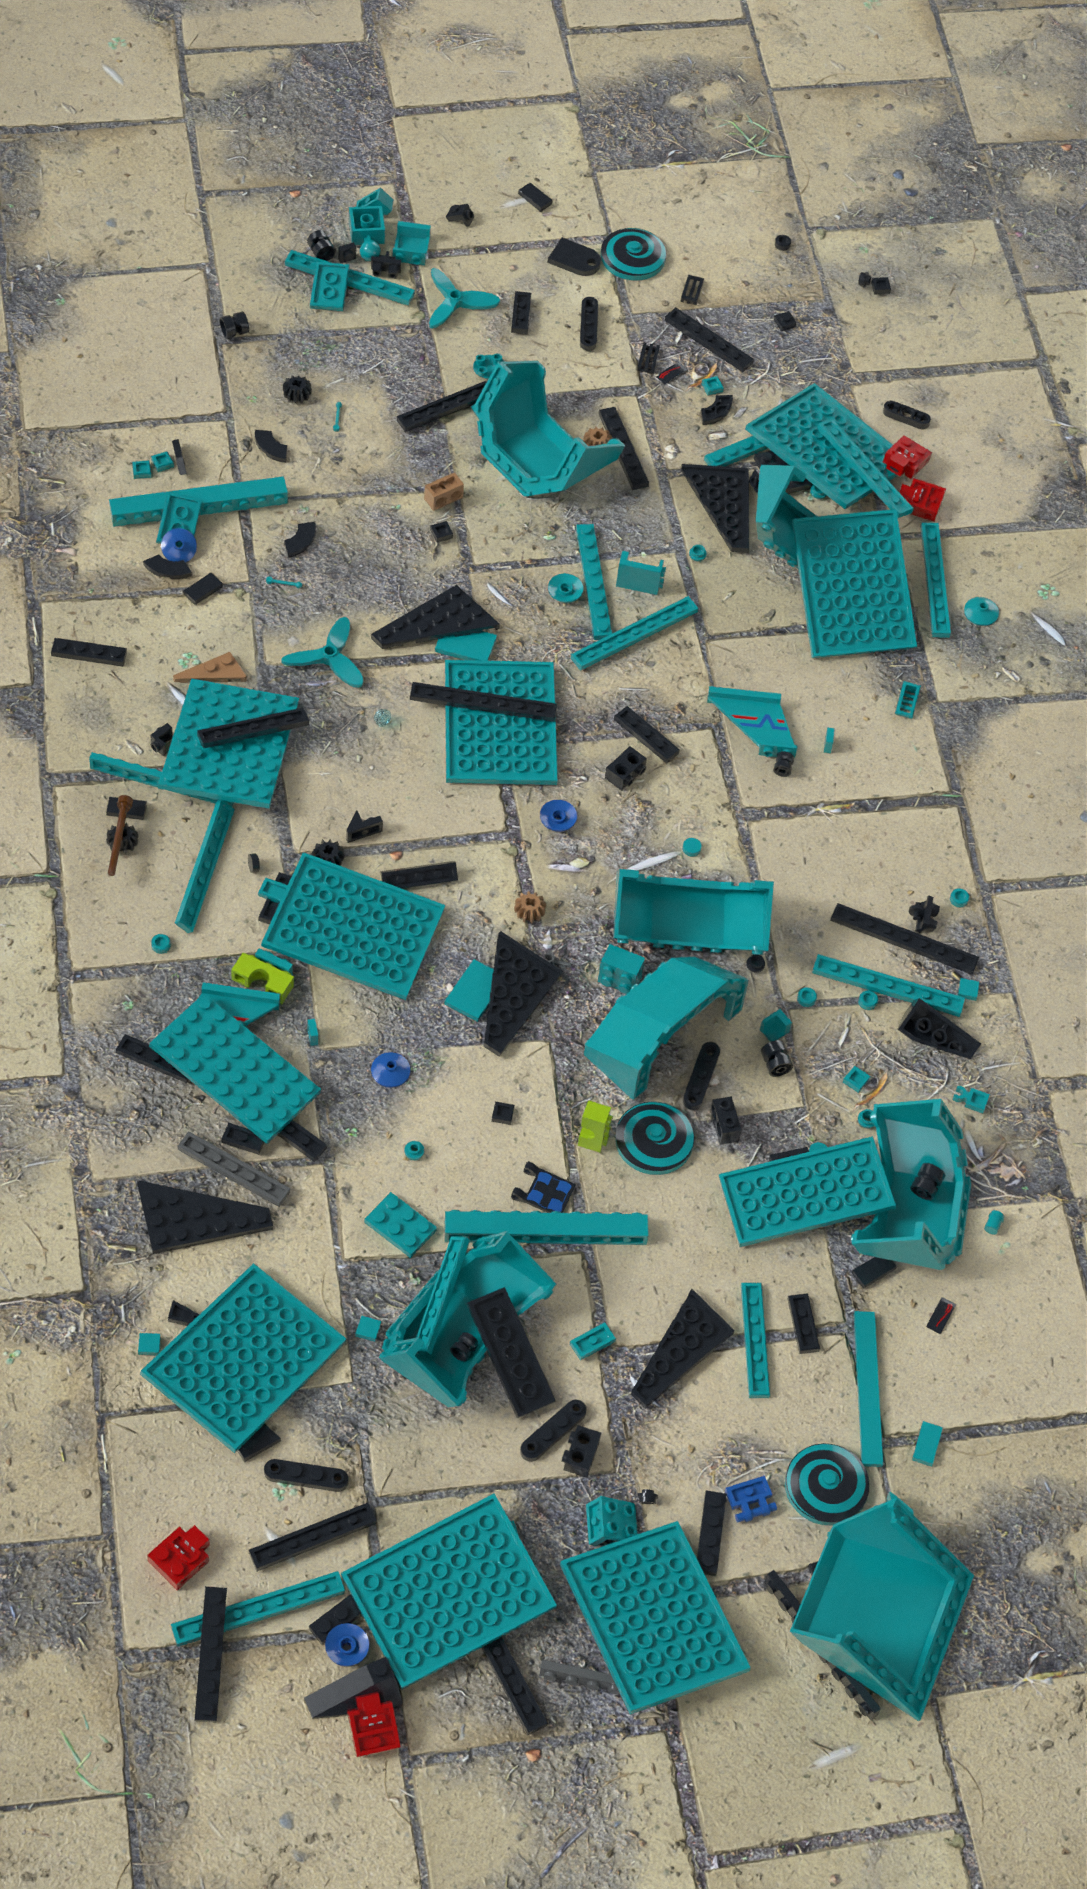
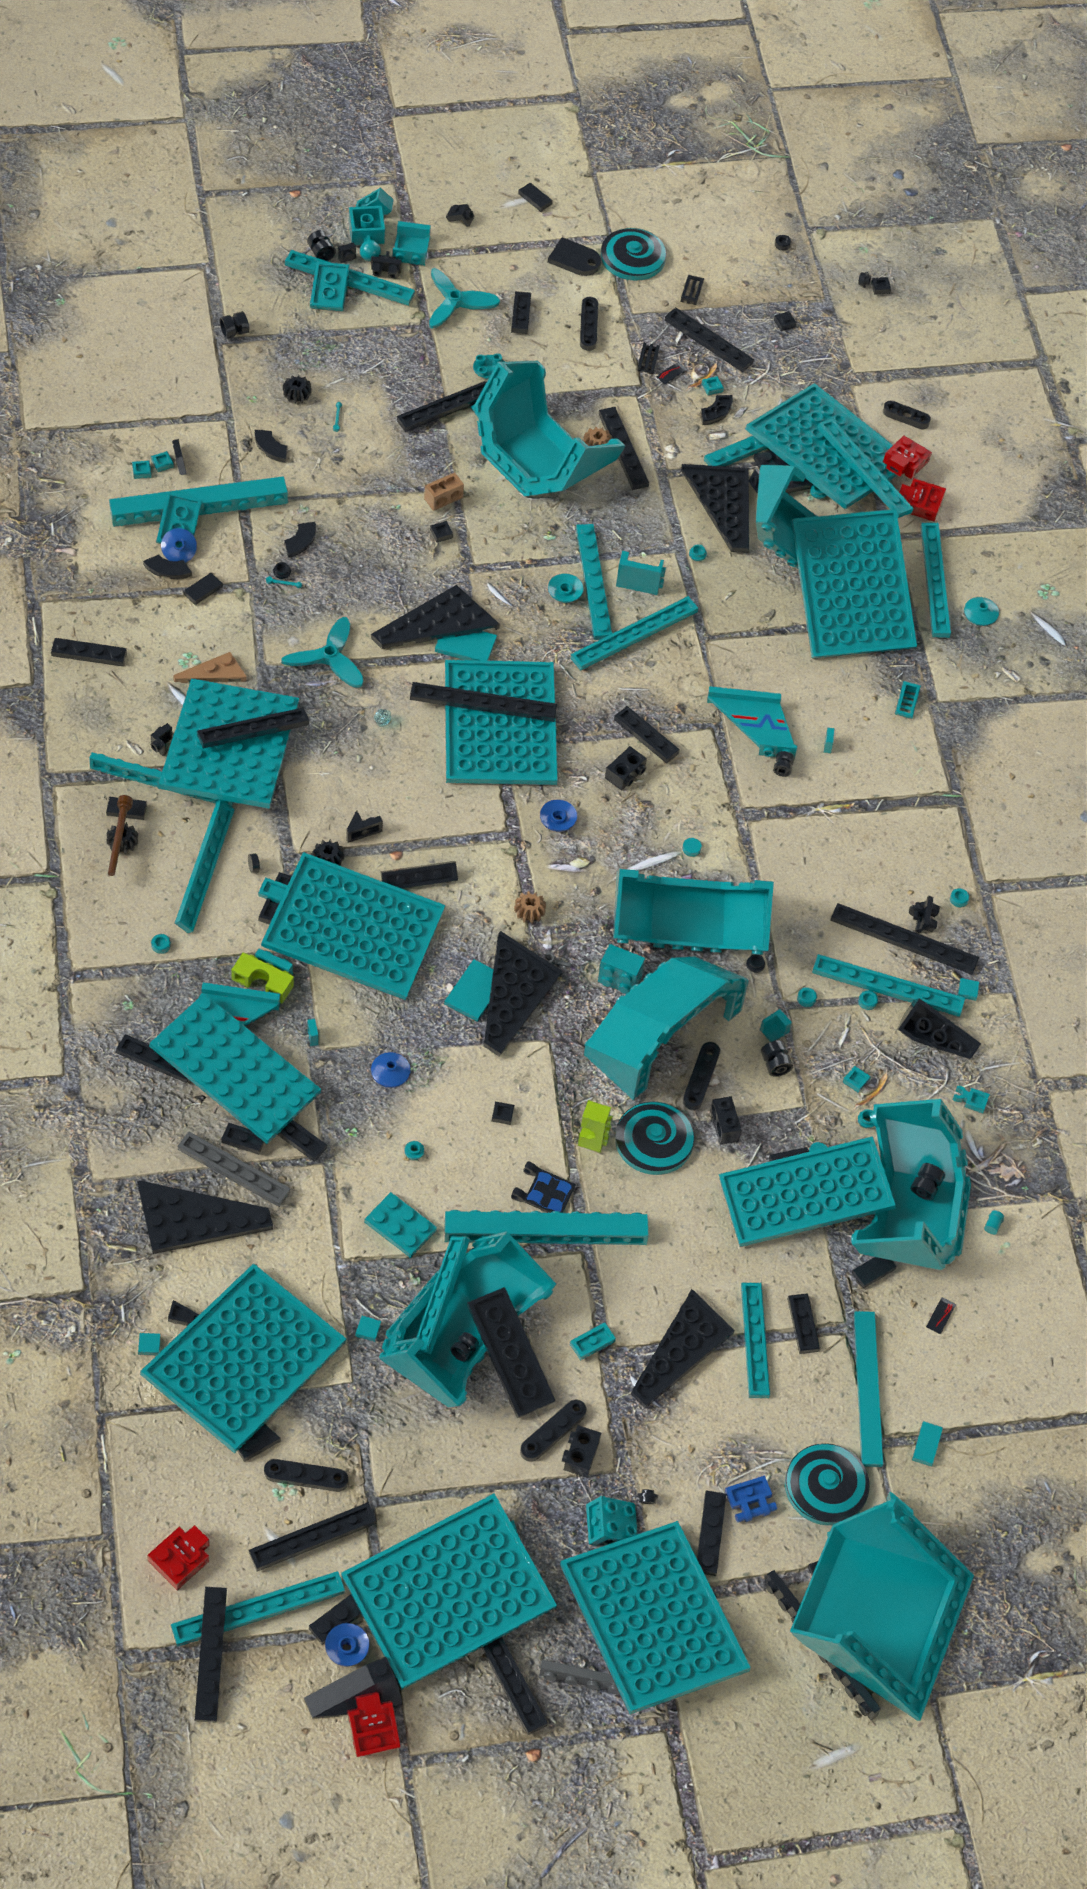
(281, 570): none -> black plate

